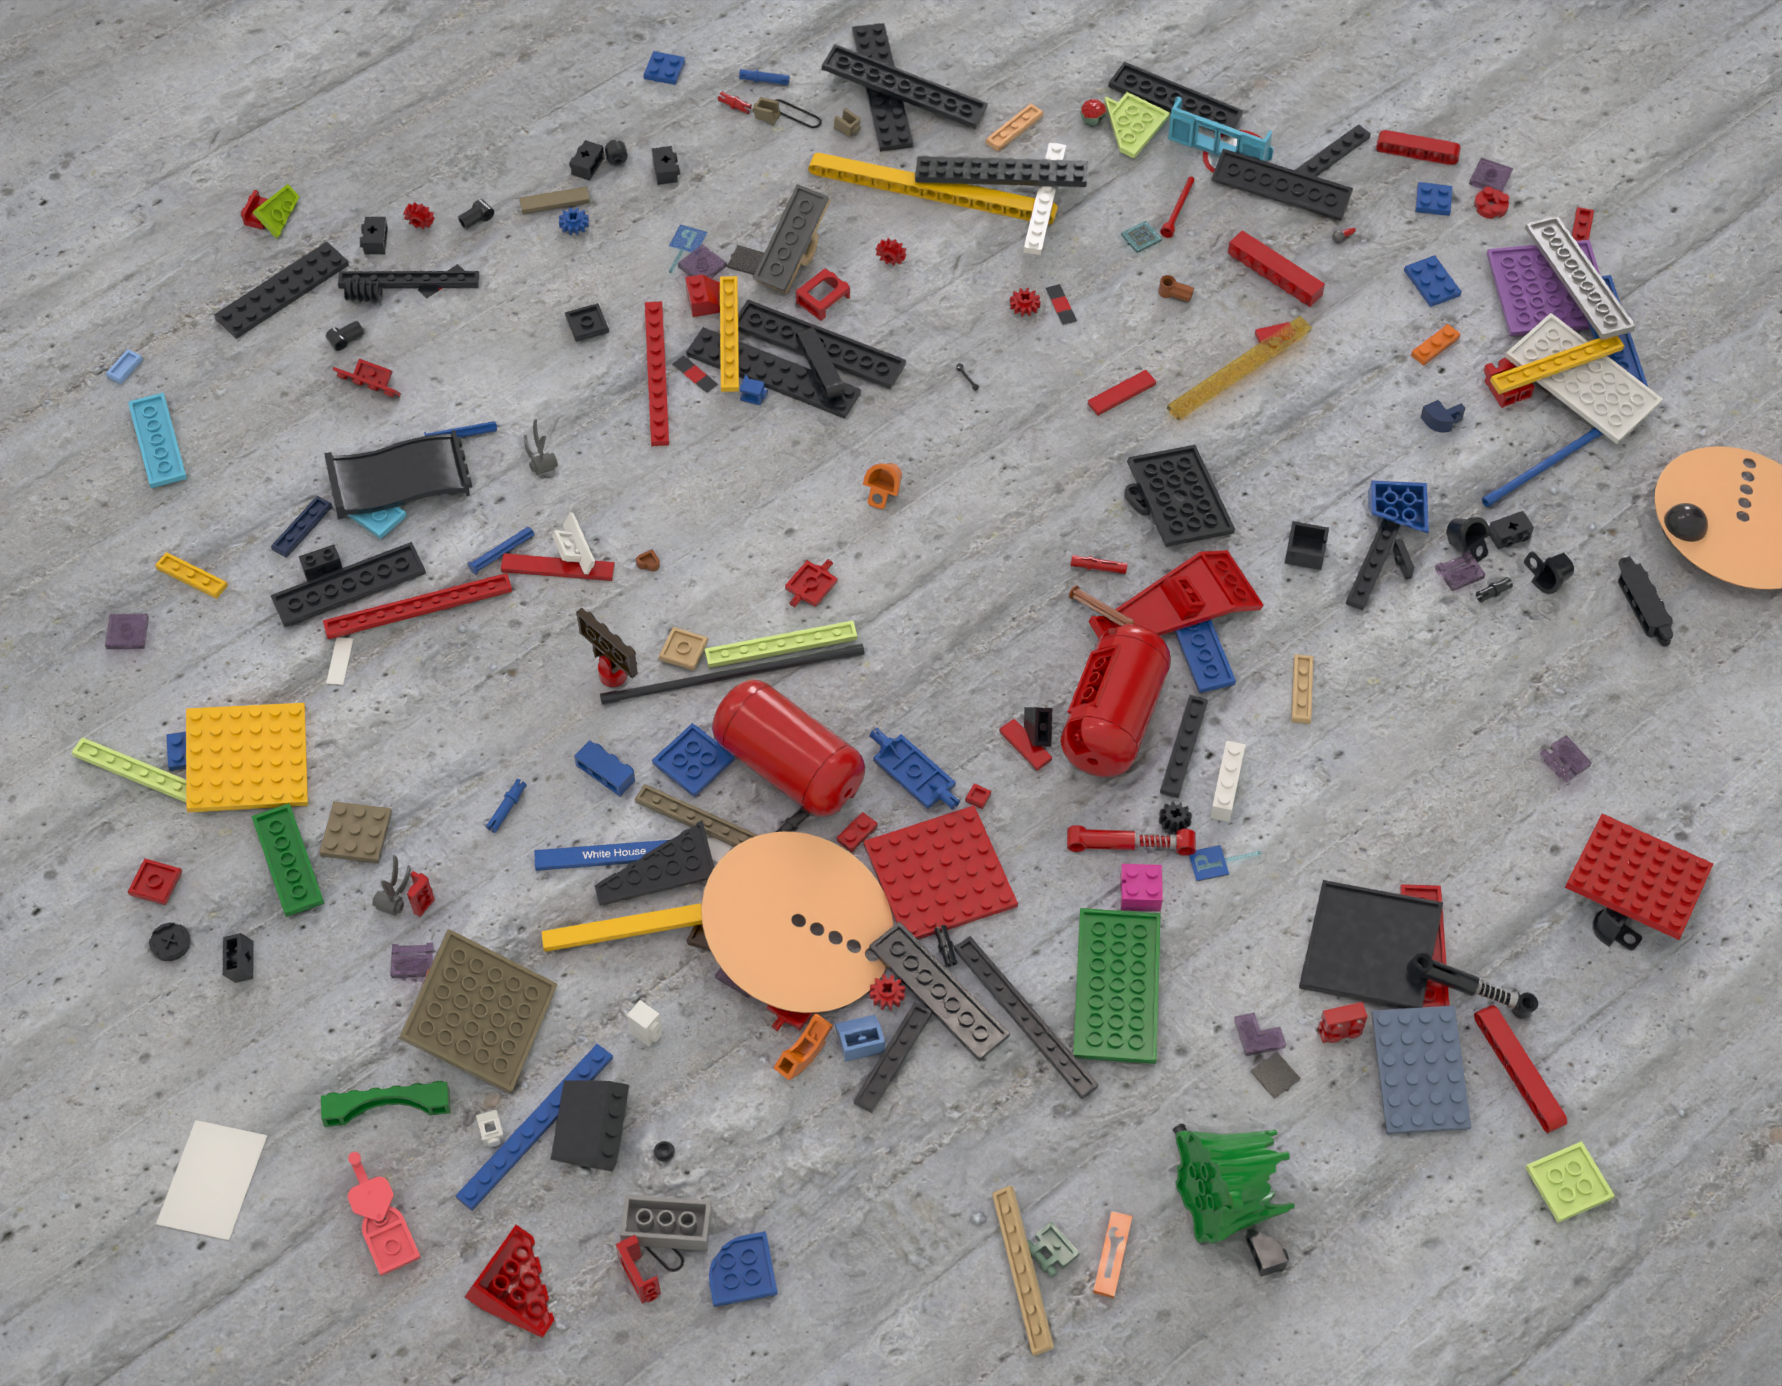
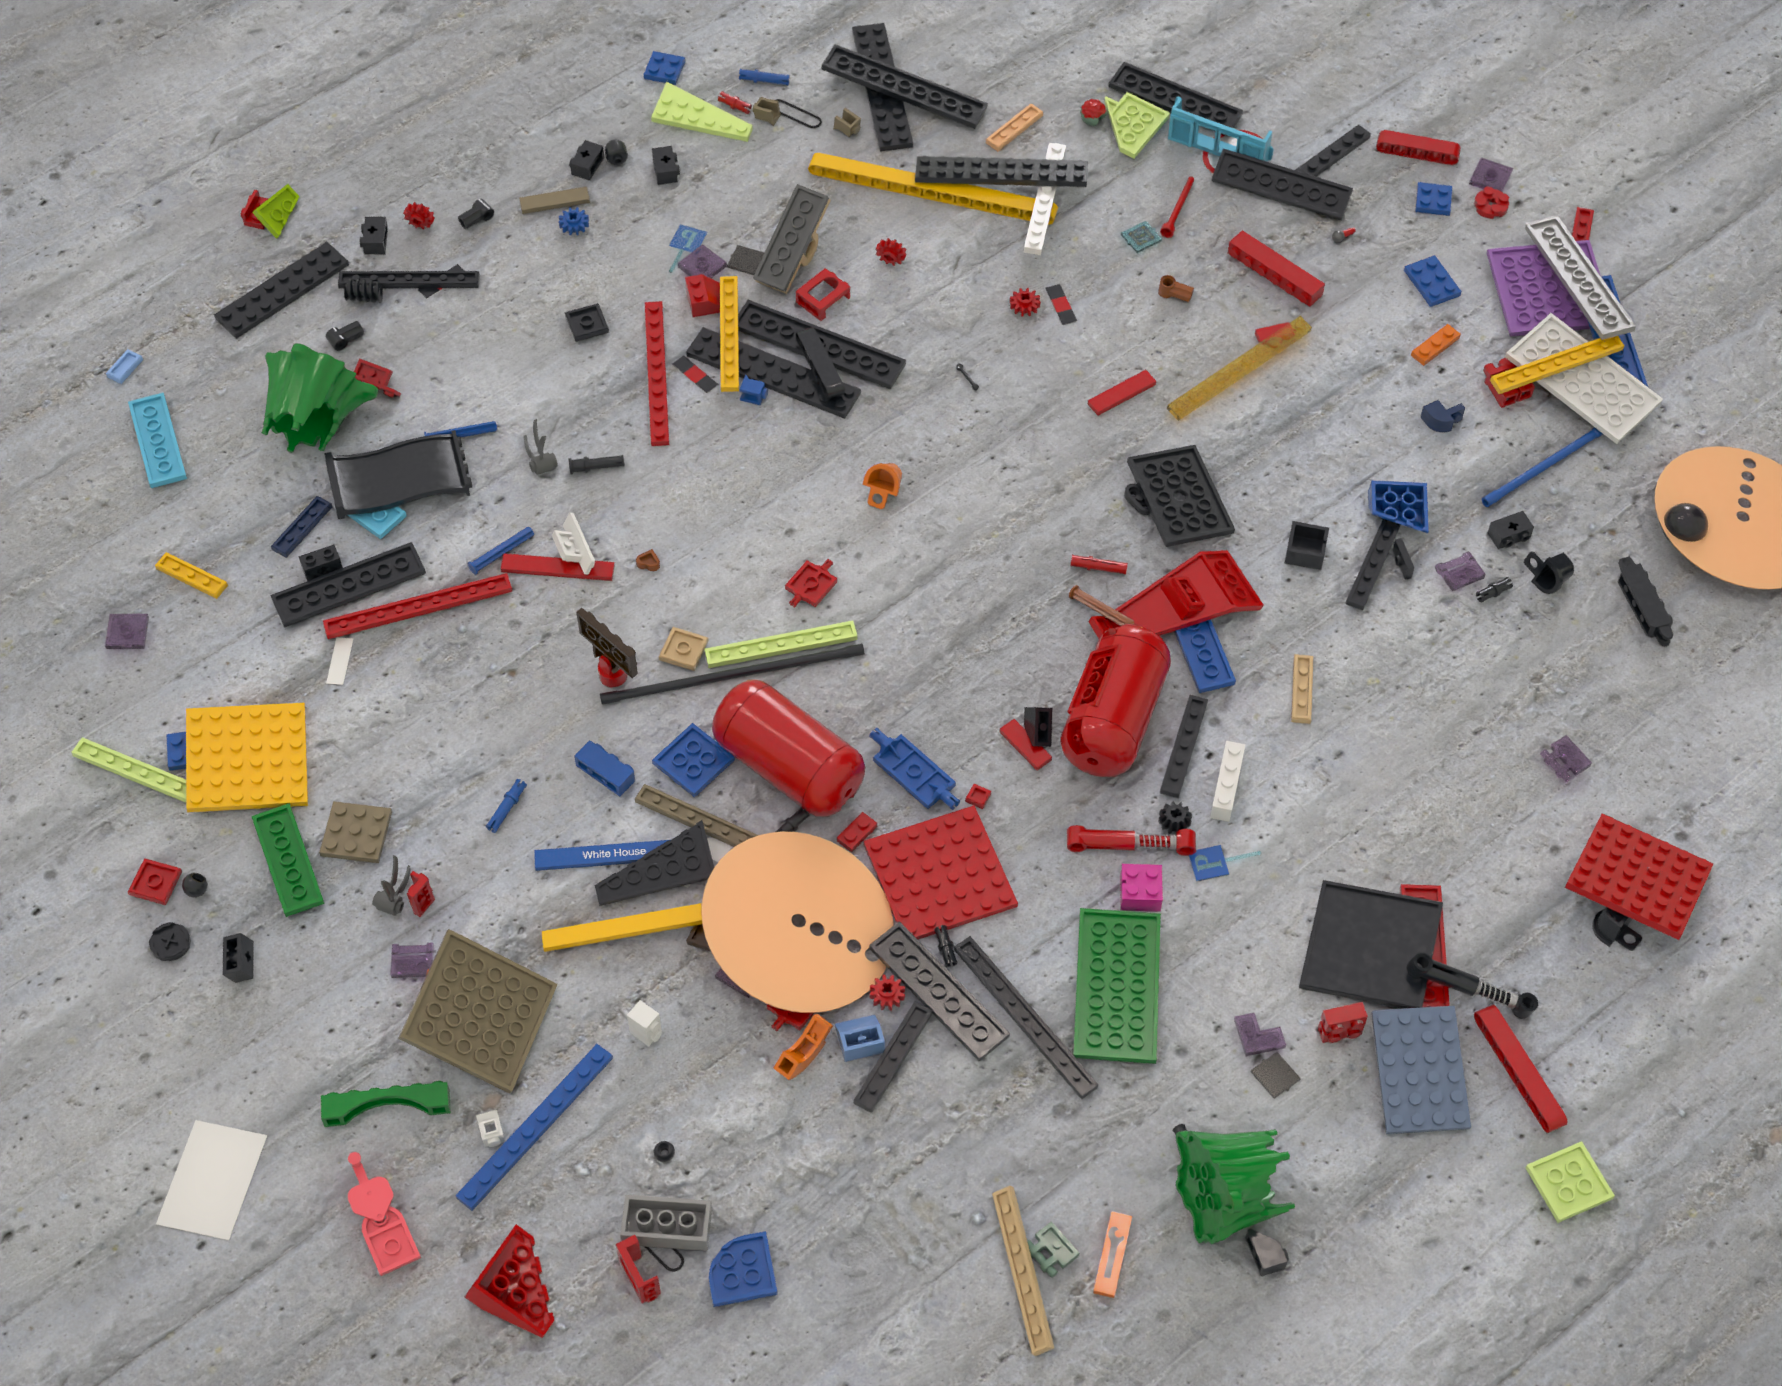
(194, 885): none -> black piece
(310, 395): none -> green piece
(587, 464): none -> black pin
(590, 1123): black slope -> none
(689, 112): none -> yellowish green wing
(1468, 535): black container -> none

